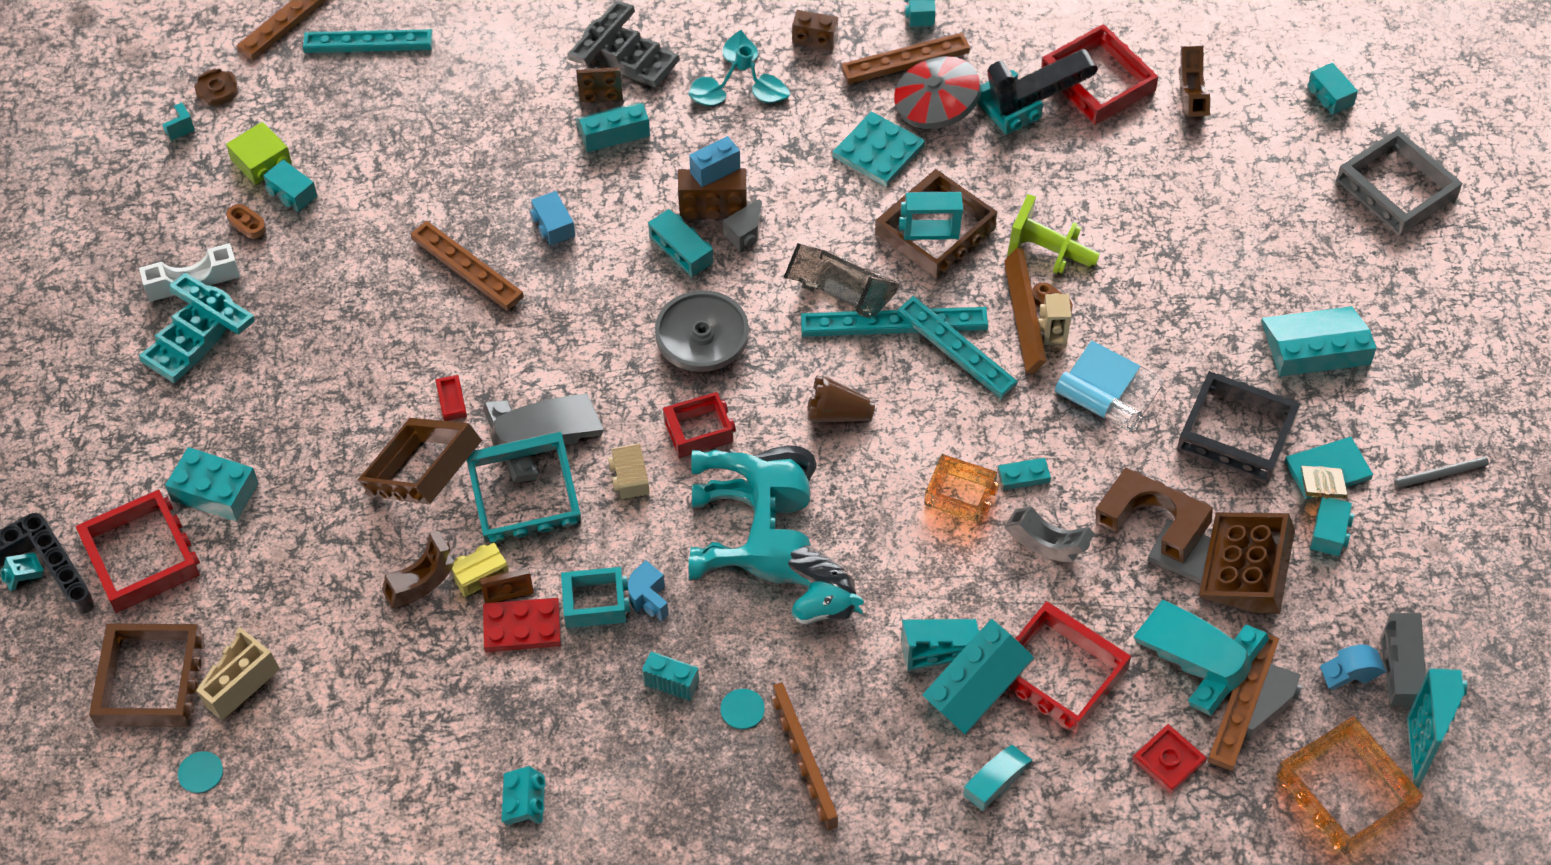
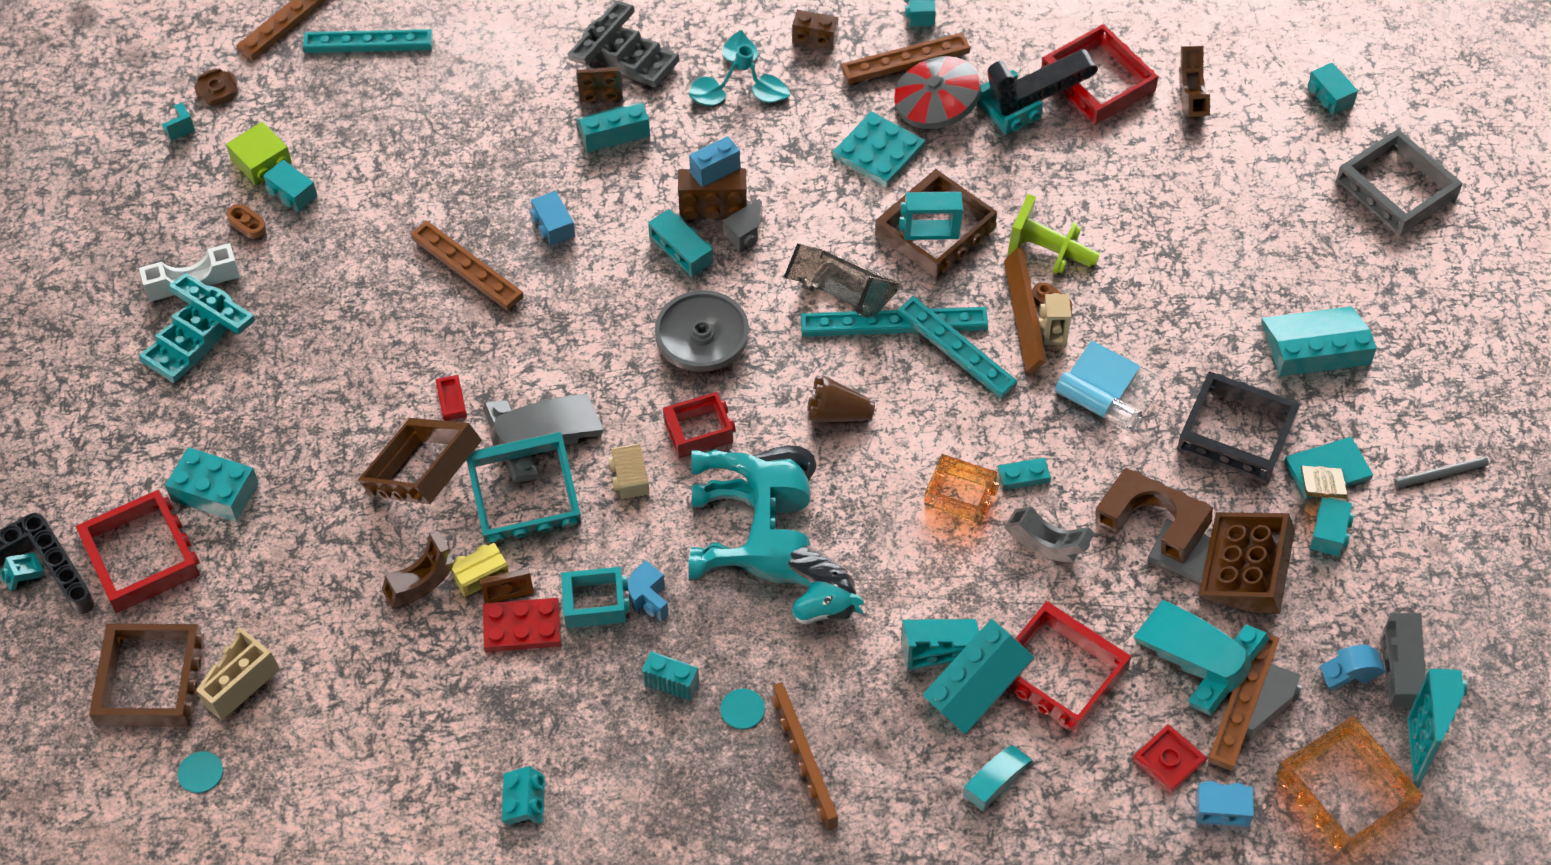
(1224, 804): none -> dark azure brick

